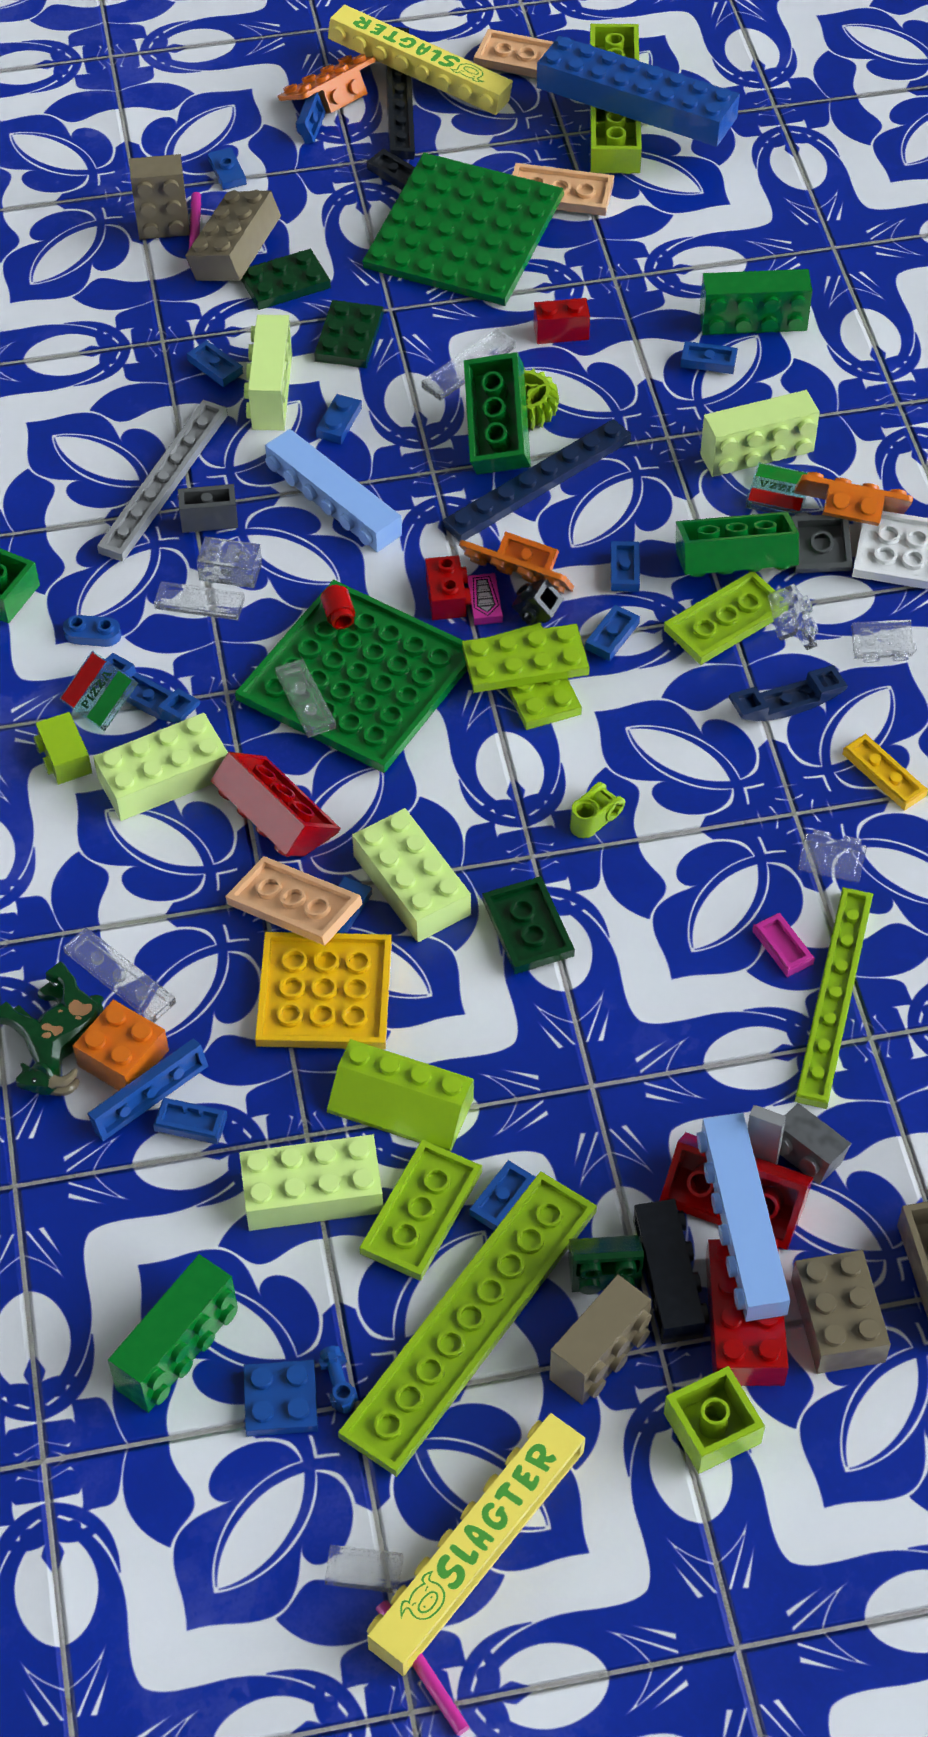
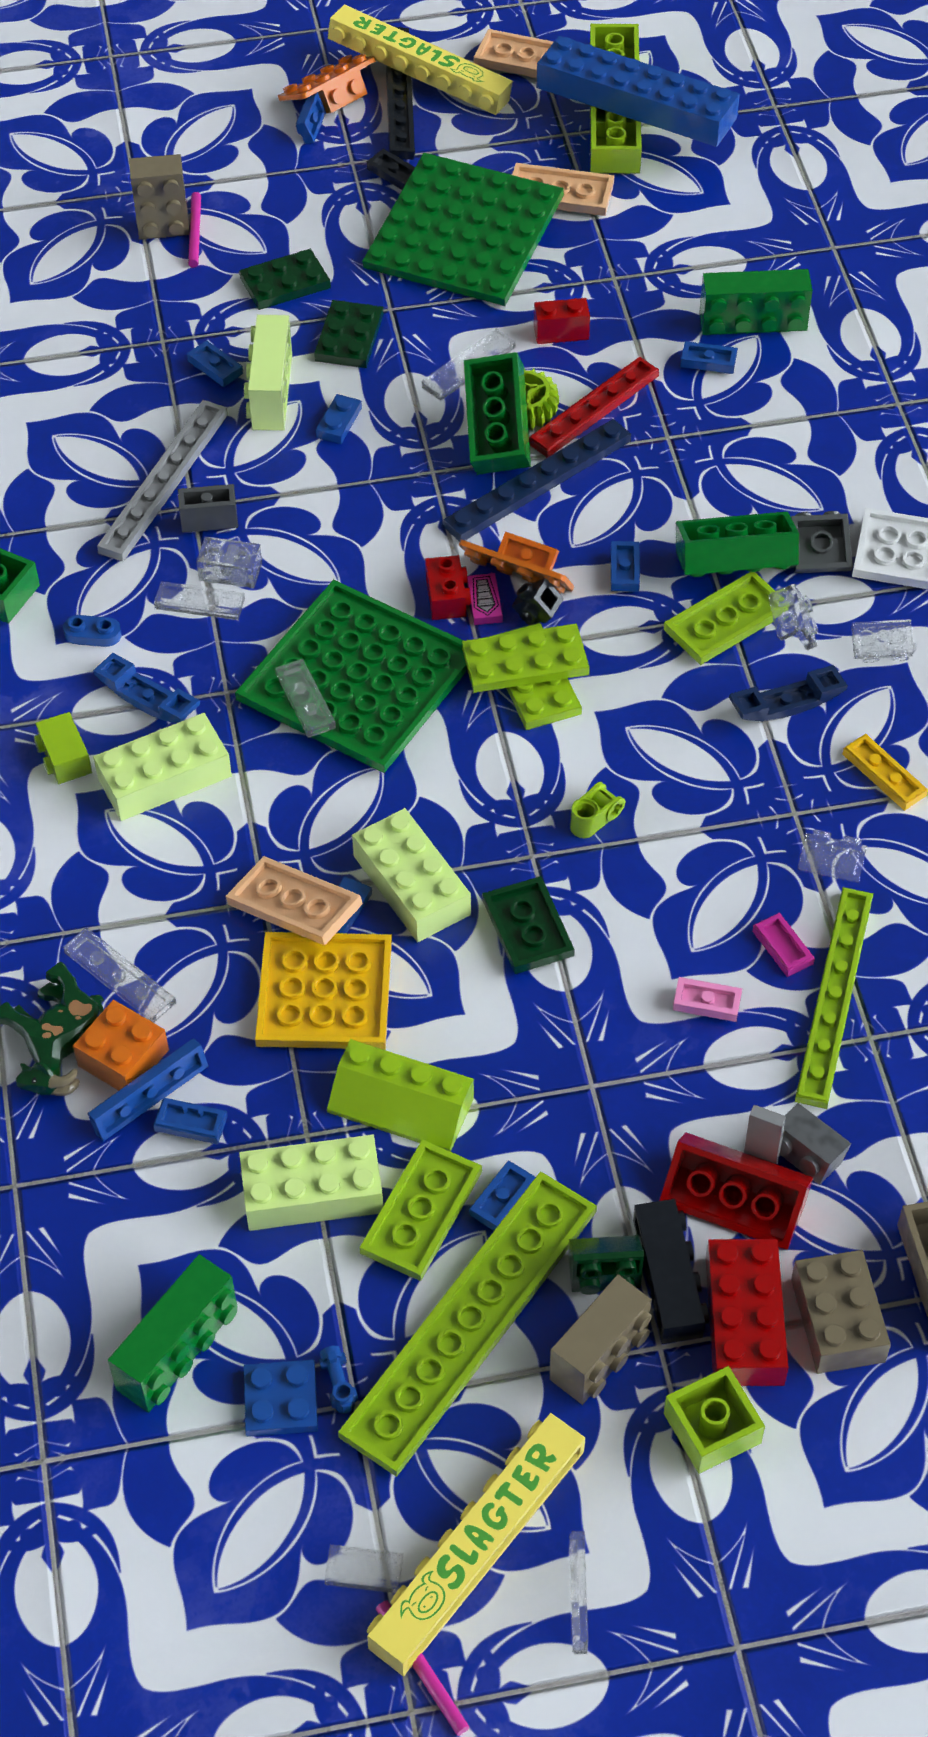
(98, 690): tile -> none
(227, 168): blue plate -> none
(233, 236): dark tan brick -> none
(273, 804): slope -> none
(333, 490): light blue brick -> none
(338, 606): red brick -> none
(578, 1592): none -> clear tile
(593, 407): none -> red tile
(612, 632): blue plate -> none
(707, 999): none -> bright pink plate
(744, 1218): light blue brick -> none
(759, 433): yellowish green brick -> none
(774, 490): tile -> none
(853, 501): orange bracket -> none

